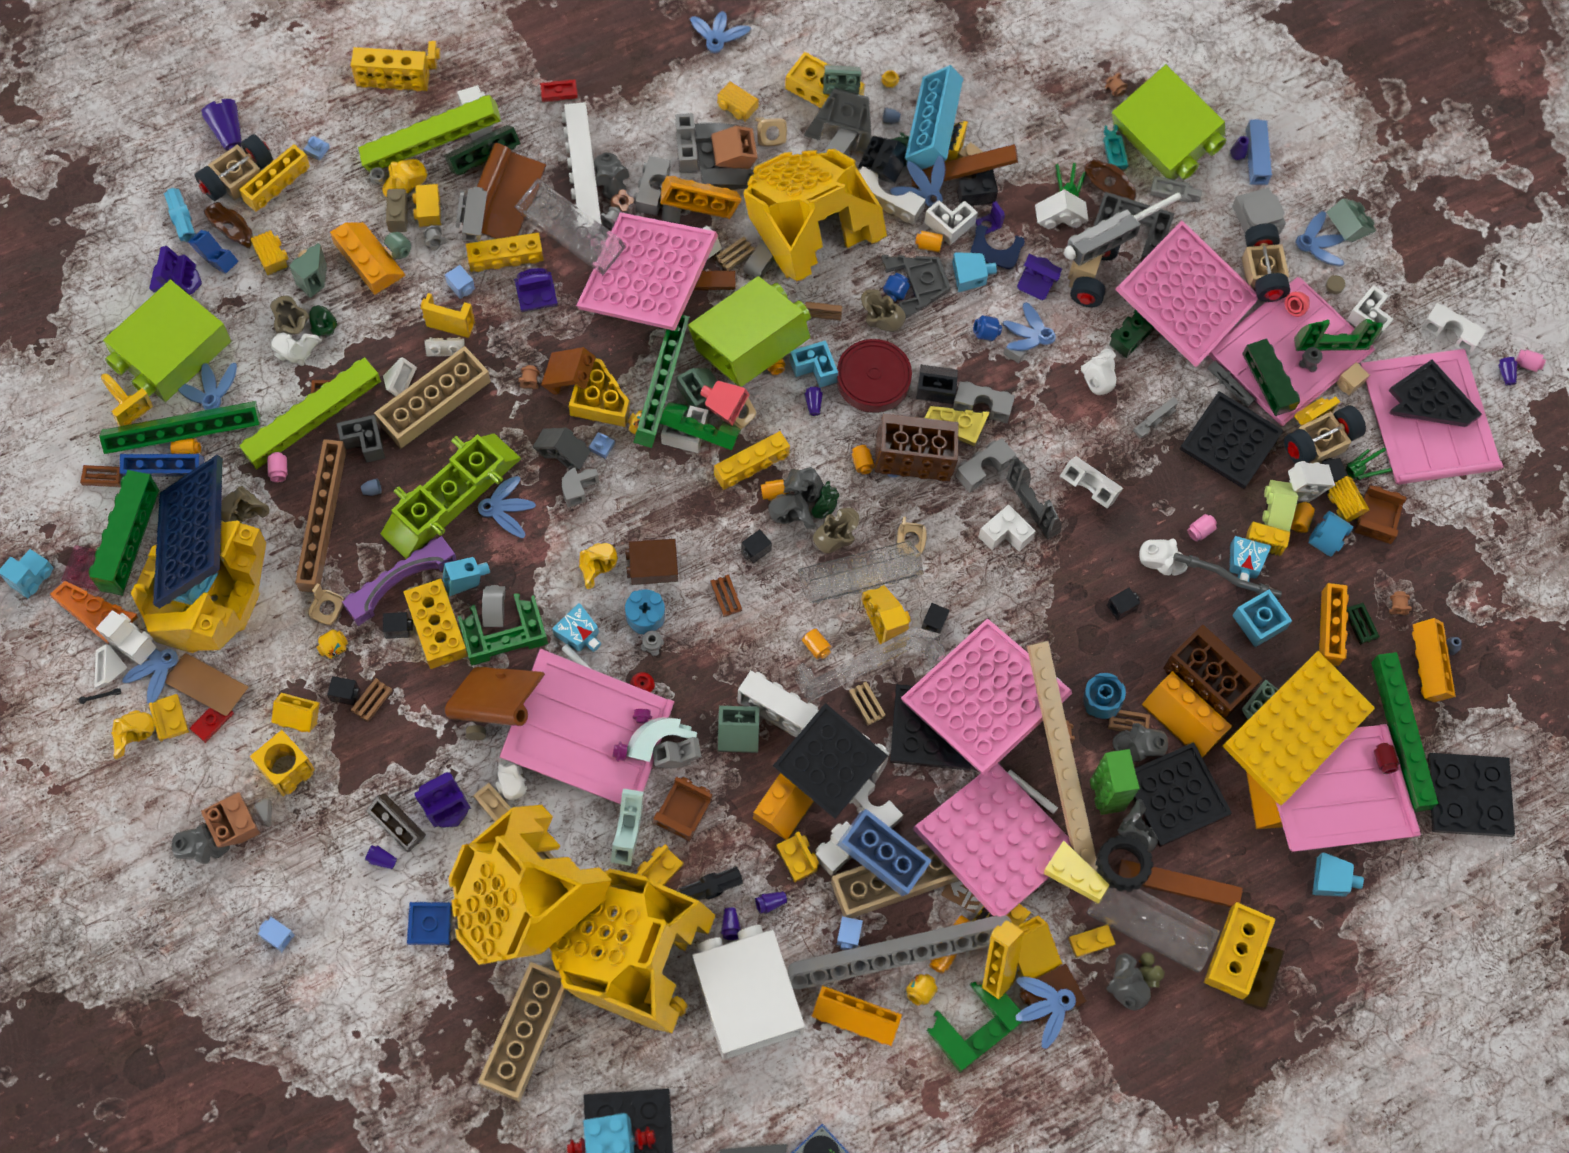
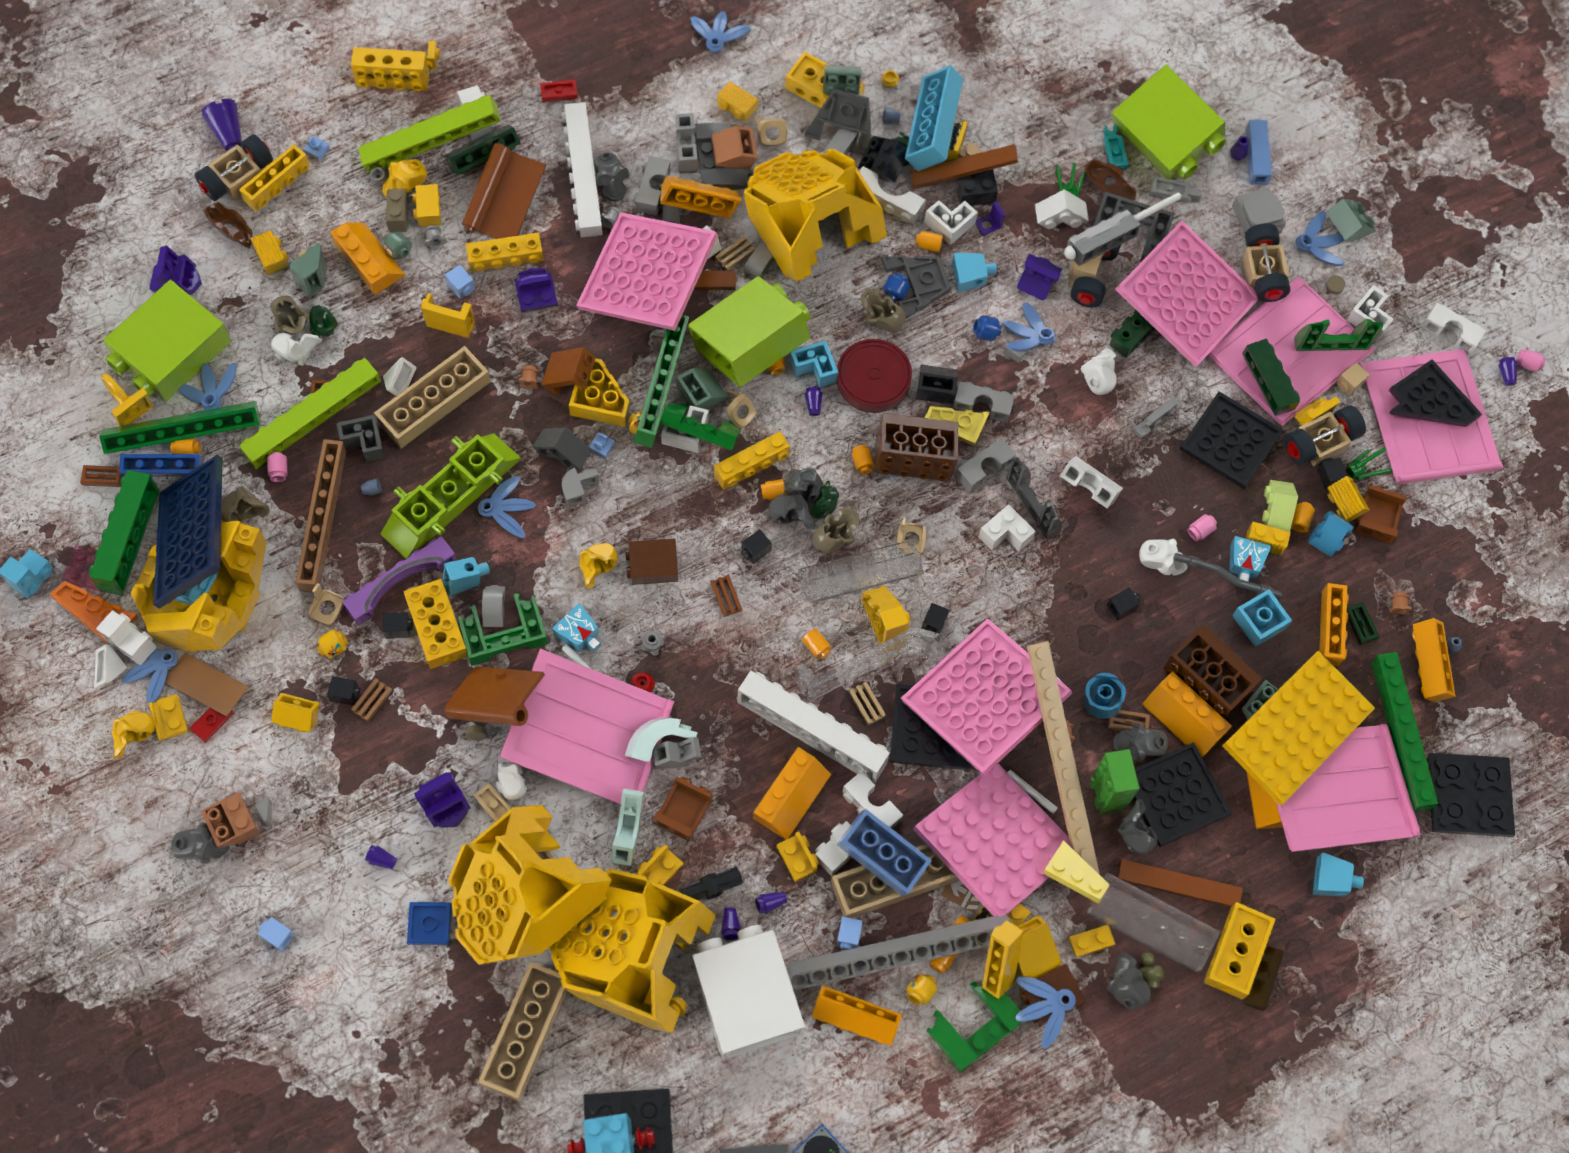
(82, 700): black hinge -> none
(179, 214): medium azure piece -> none
(212, 252): blue brick -> none
(275, 748): yellow brick -> none
(395, 822): dark brown slope -> none
(443, 347): white hinge -> none
(471, 213): light grey brick -> none
(570, 226): clear brick -> none
(620, 751): magenta plate -> none
(624, 198): nougat brick -> none
(642, 715): magenta plate -> none
(646, 601): dark azure brick -> none
(725, 400): coral torso -> none
(738, 729): sand green slope -> none
(824, 311): medium nougat tile -> none
(830, 760): black piece -> none
(923, 183): medium blue plant -> none
(1003, 258): dark blue piece -> none
(1116, 85): nougat brick -> none
(1131, 845): black tyre -> none
(1226, 379): dark grey pin -> none
(1297, 303): coral brick -> none
(1310, 480): white brick -> none
(1311, 358): dark grey brick -> none
(1386, 758): dark red brick -> none

